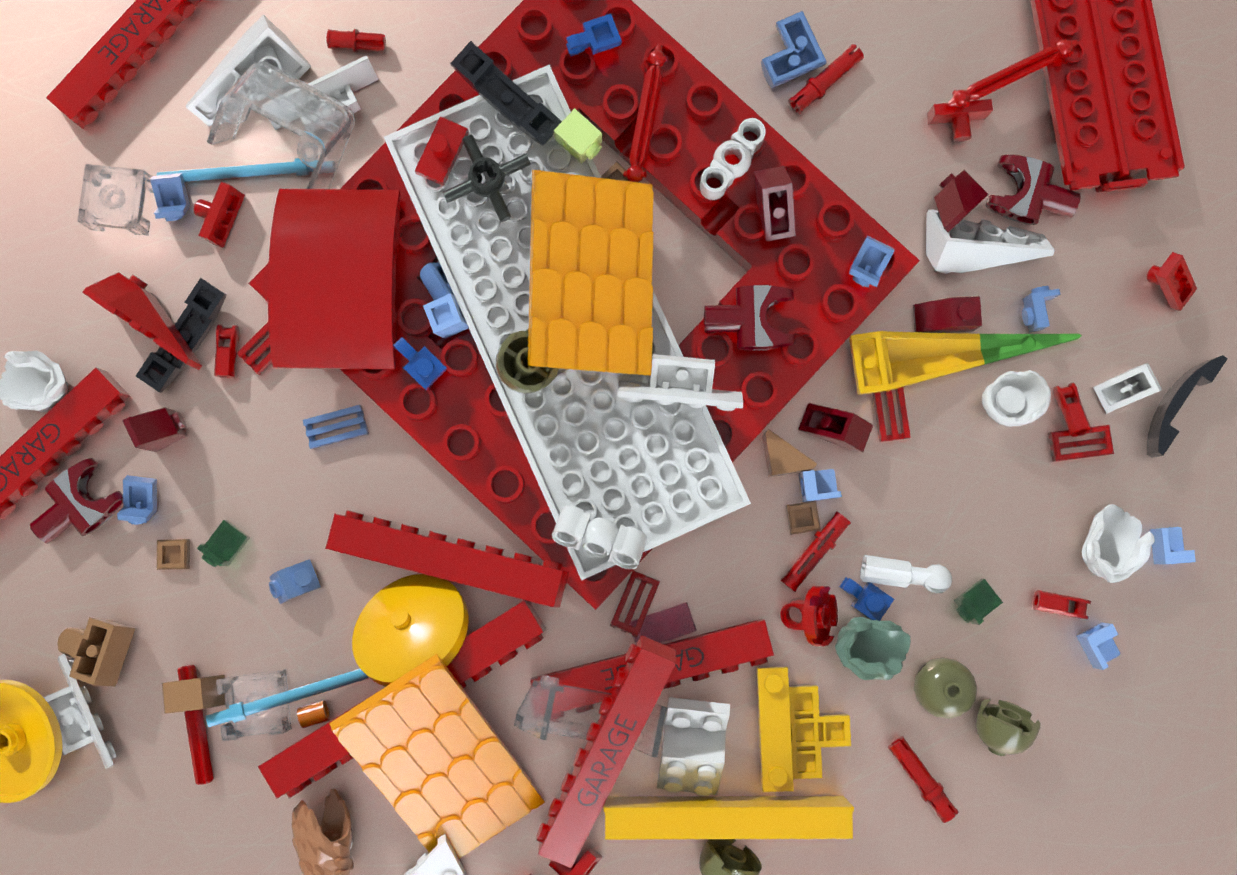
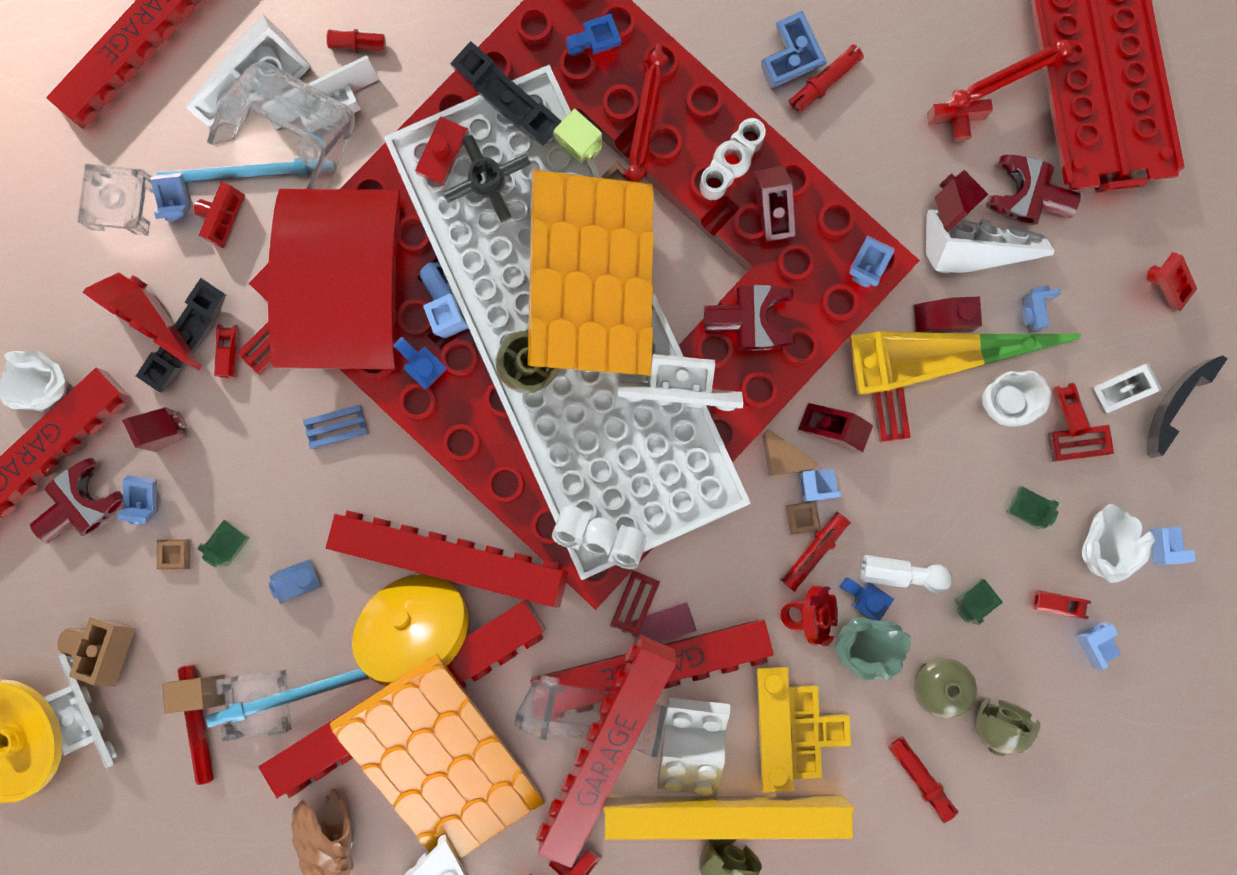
(313, 714): orange hinge -> none
(1033, 508): none -> clear green bracket

